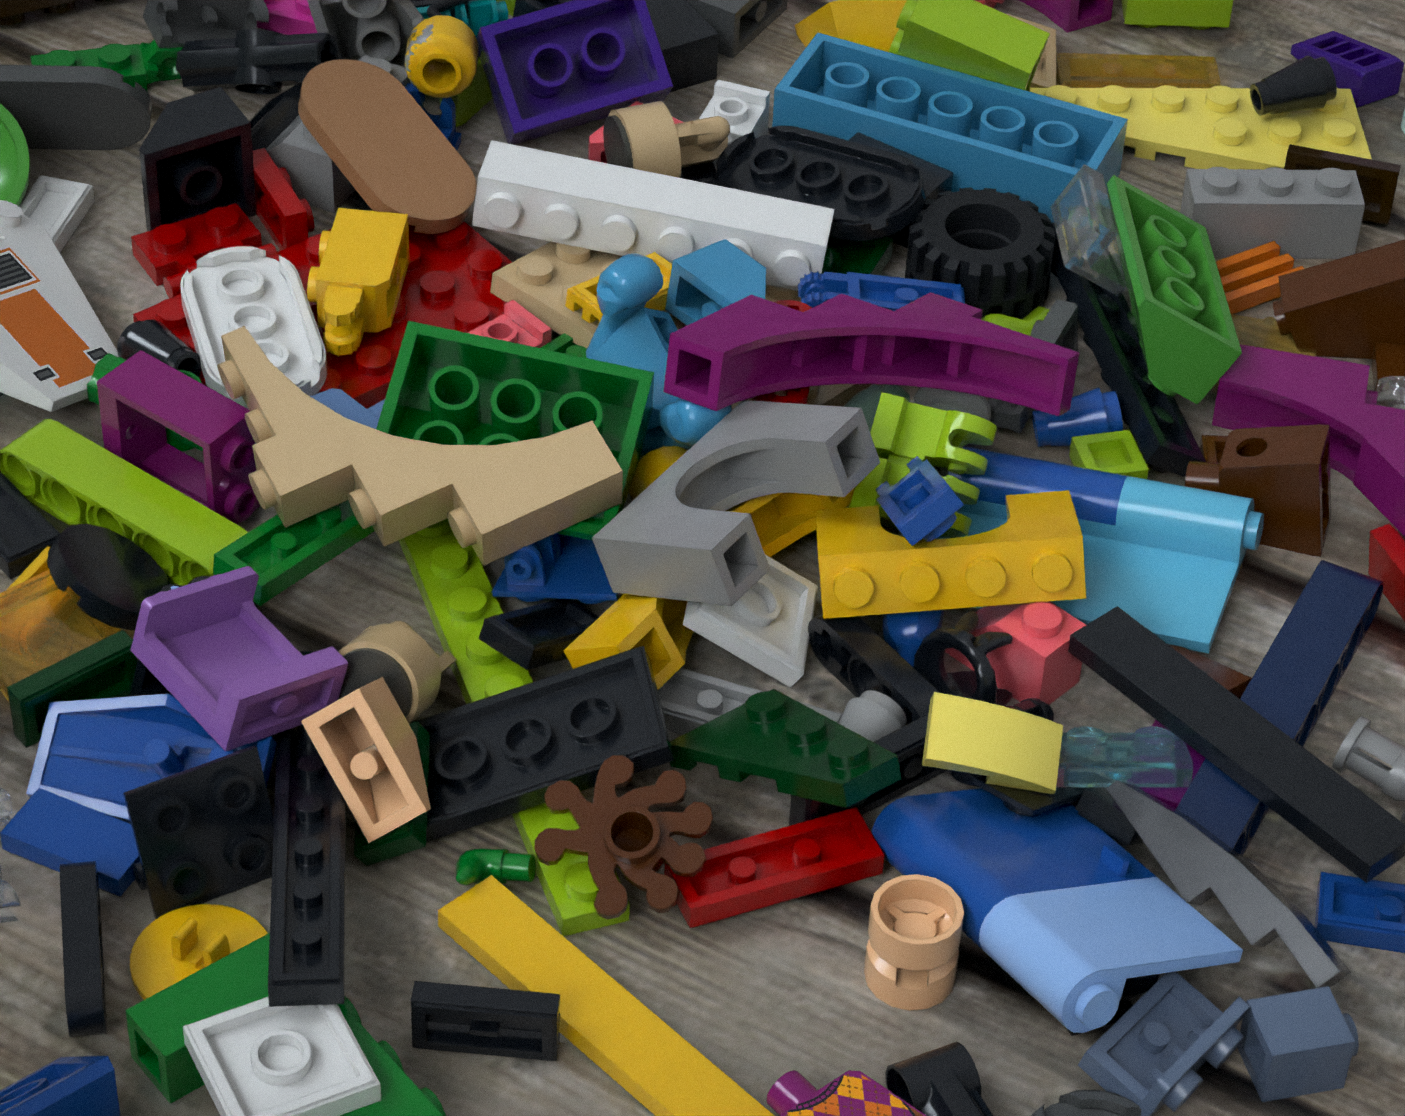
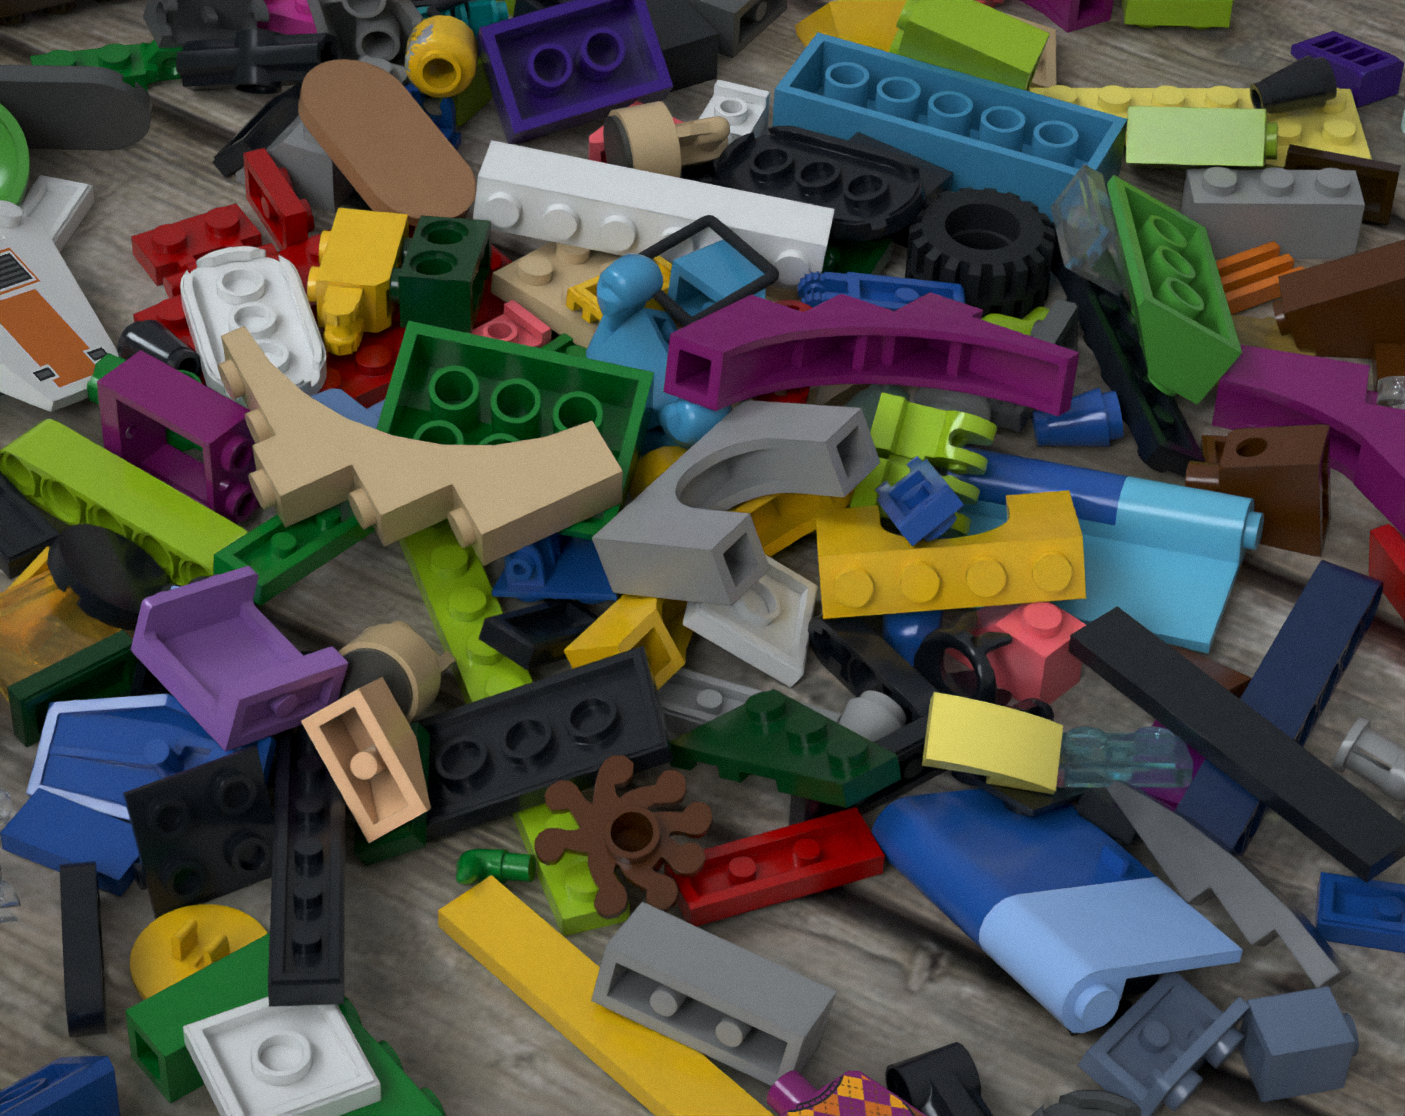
(197, 159): black slope -> none
(443, 272): none -> dark green brick
(485, 1021): black tile -> none
(712, 995): none -> light grey brick
(770, 272): none -> black piece
(913, 942): light nougat wheel -> none
(1109, 452): lime plate -> none
(1135, 71): clear yellow tile -> none
(1199, 138): none -> lime brick

